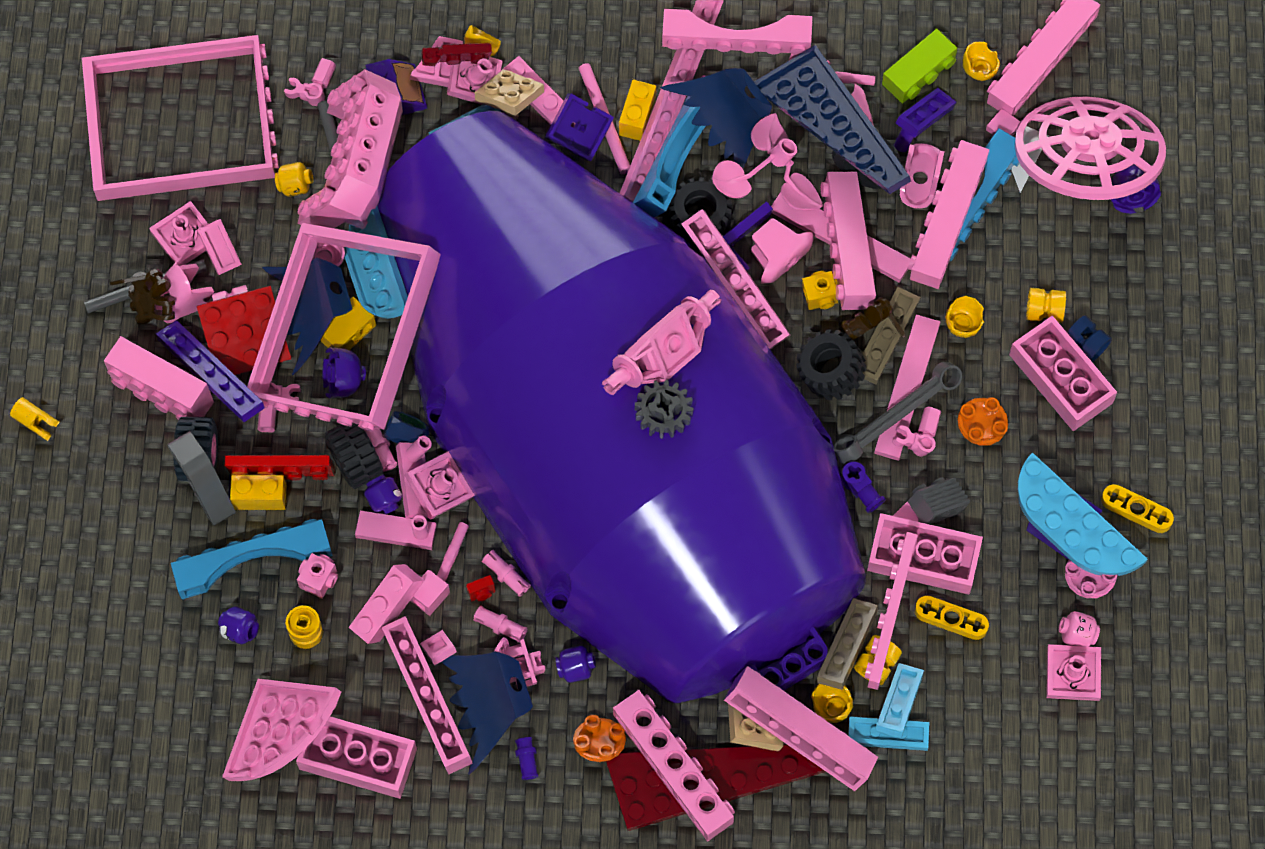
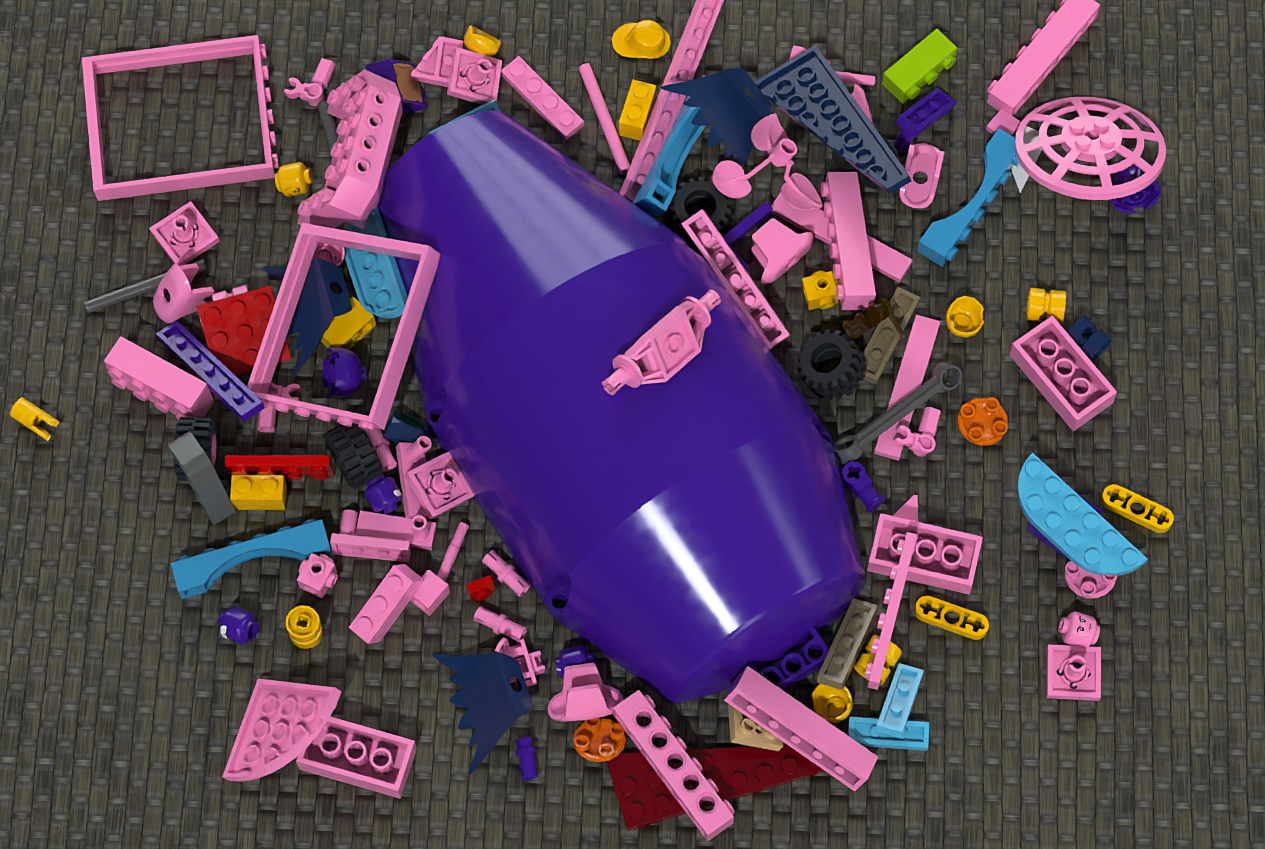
(145, 300): dark brown piece -> none
(219, 247): bright pink tile -> none
(366, 547): none -> bright pink piece
(427, 695): bright pink brick -> none
(438, 647): bright pink tile -> none
(456, 53): dark red hinge -> none
(509, 92): tan plate -> none
(583, 695): none -> bright pink piece
(591, 123): dark purple piece -> none
(641, 40): none -> yellow piece
(656, 417): dark grey gear -> none
(686, 30): bright pink arch -> none
(938, 500): dark grey brick -> none
(949, 214): bright pink brick -> none
(980, 61): yellow hair -> none

